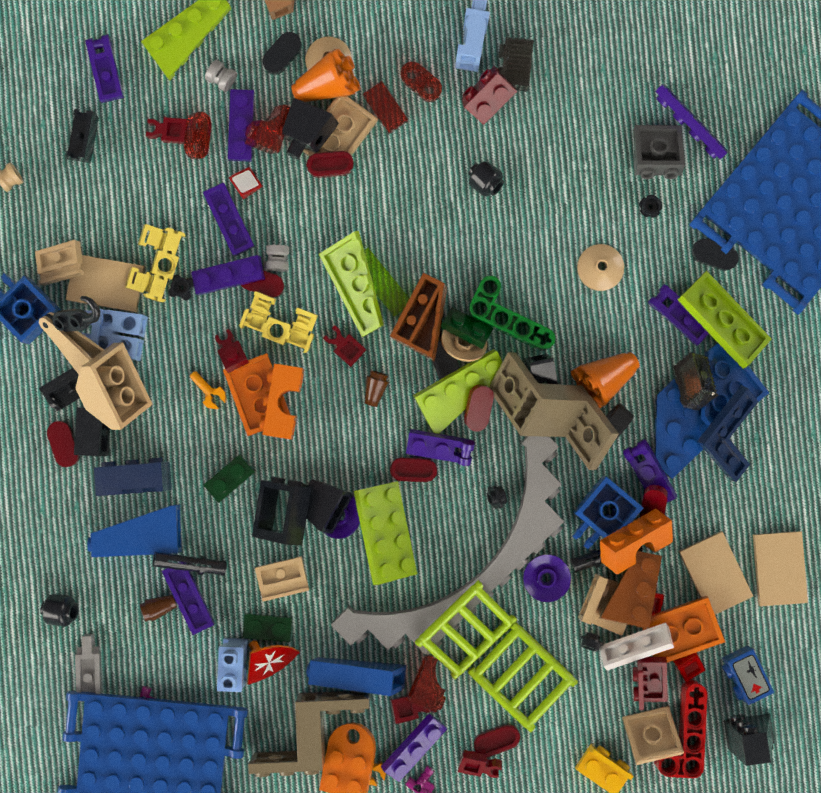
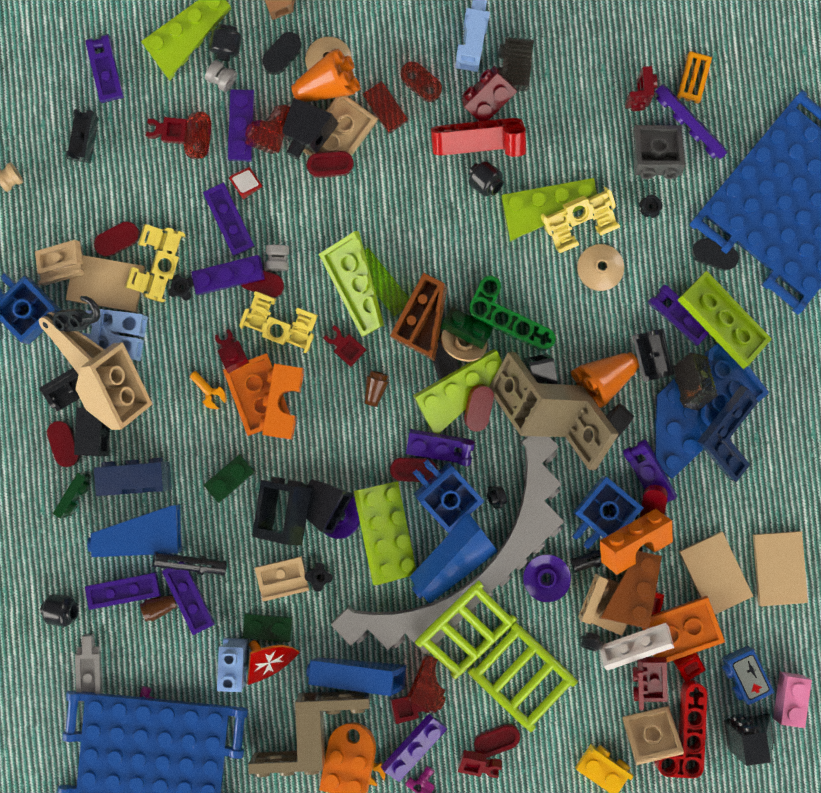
(67, 504): none -> dark green plate
(117, 239): none -> dark red tile
(122, 591): none -> dark purple plate
(225, 42): none -> black head
(311, 577): none -> black plate
(444, 482): none -> blue hinge
(452, 560): none -> blue slope
(480, 136): none -> beam
(525, 207): none -> lime wing
(595, 205): none -> light yellow piece
(642, 97): none -> dark red bracket
(653, 355): none -> black hinge
(689, 96): none -> light orange tile
(792, 699): none -> bright pink brick

